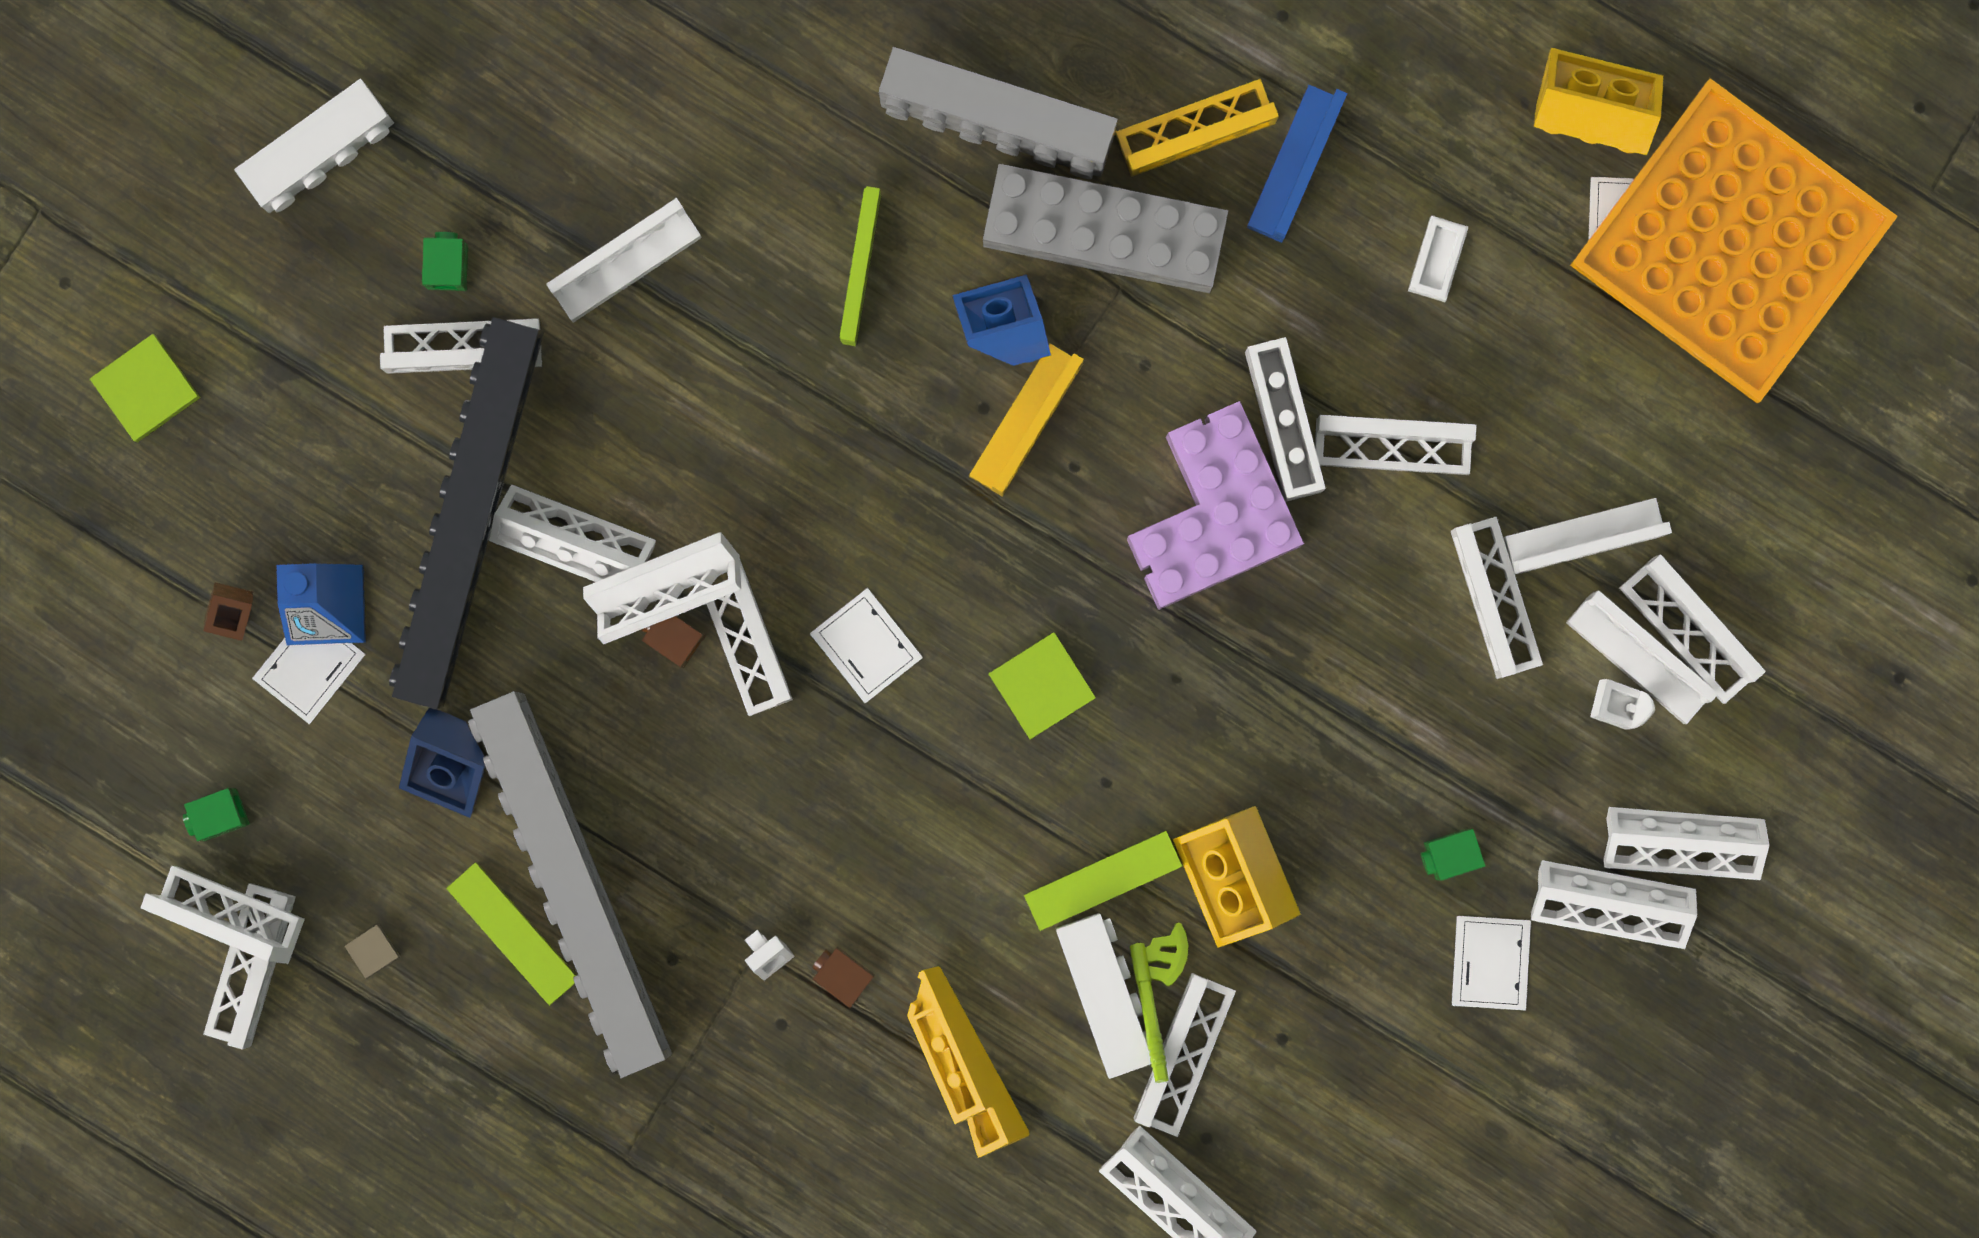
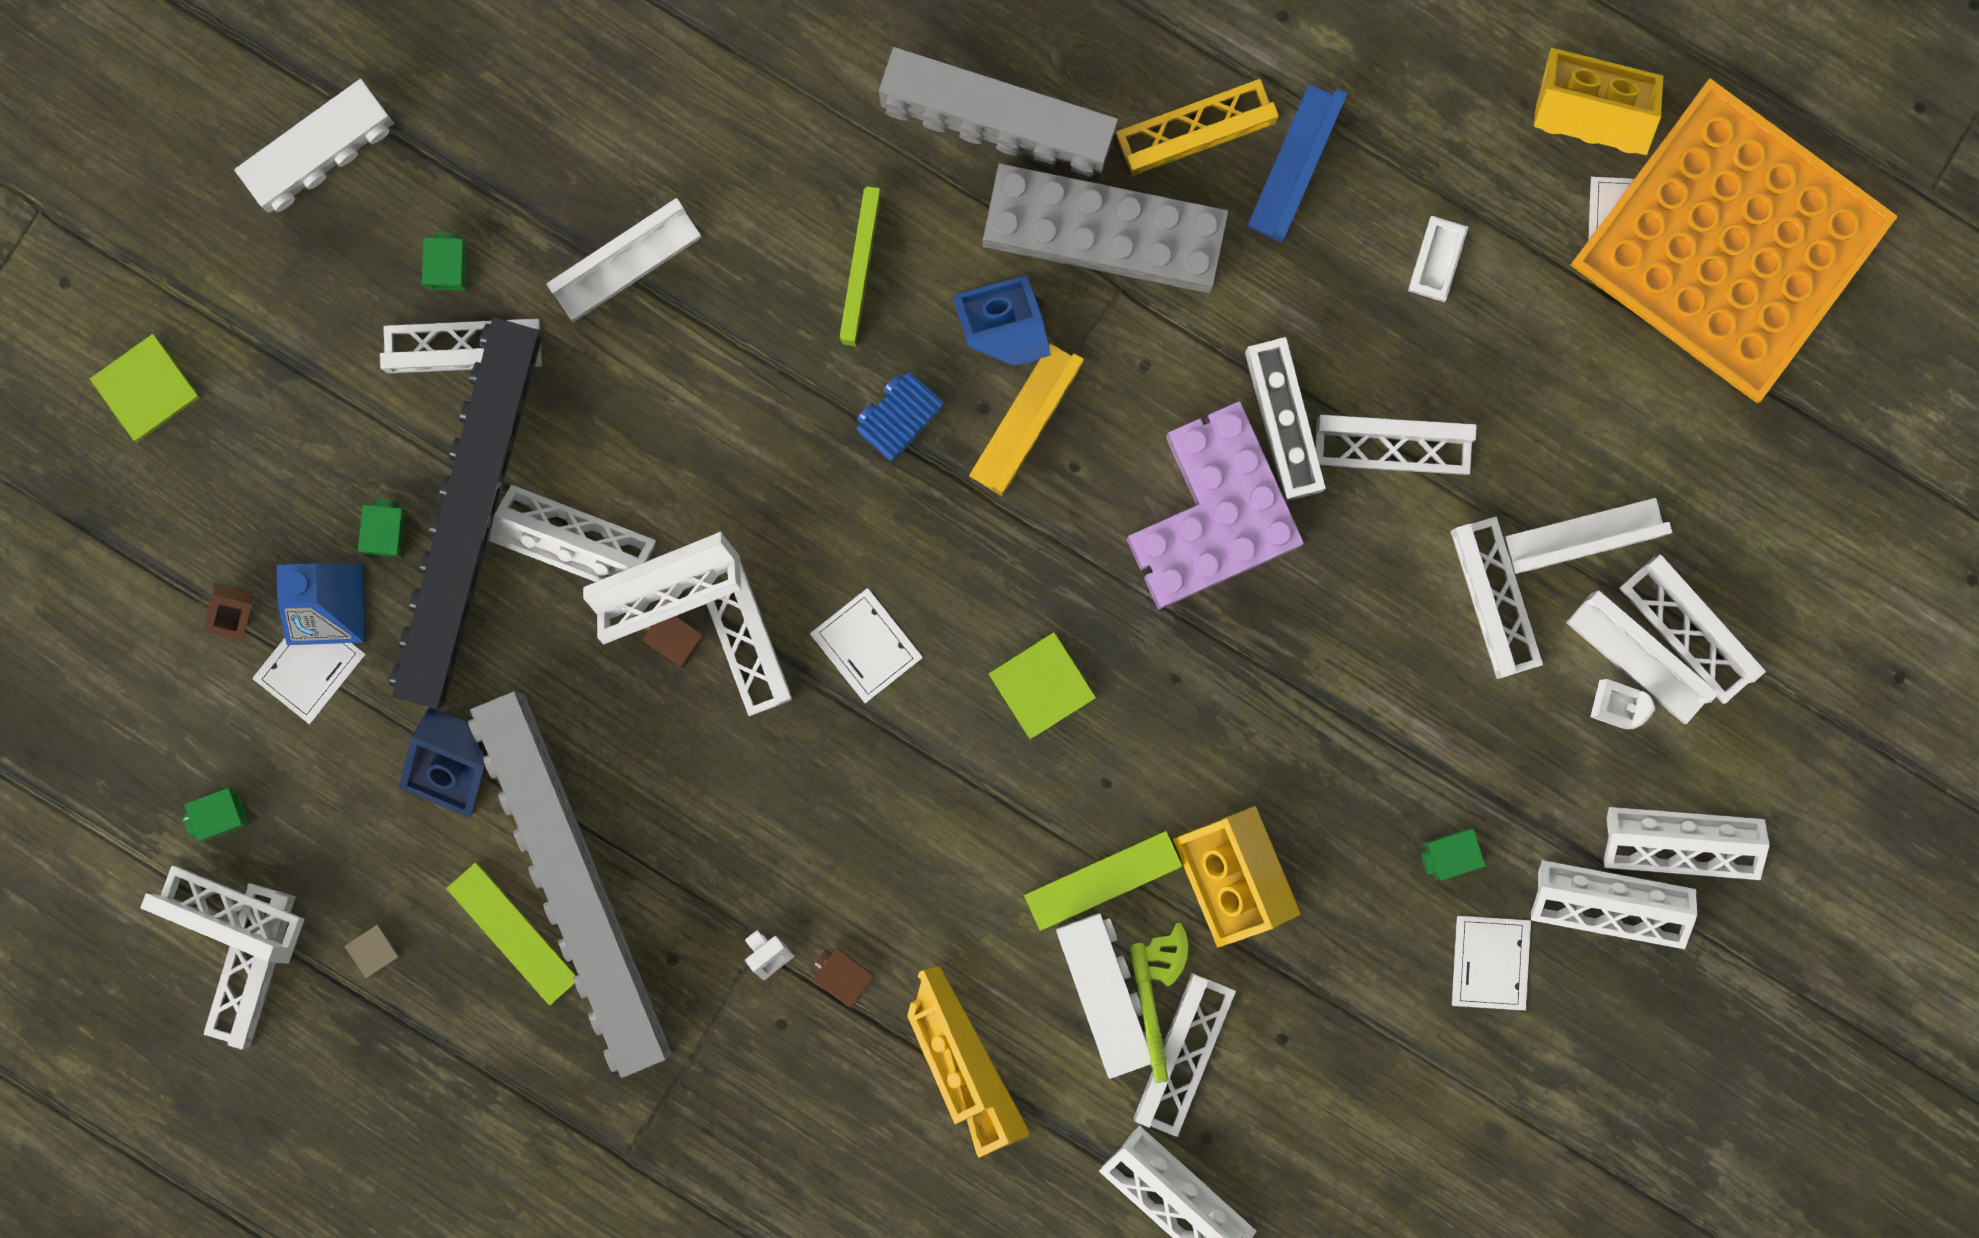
(383, 529): none -> green brick
(899, 415): none -> blue brick

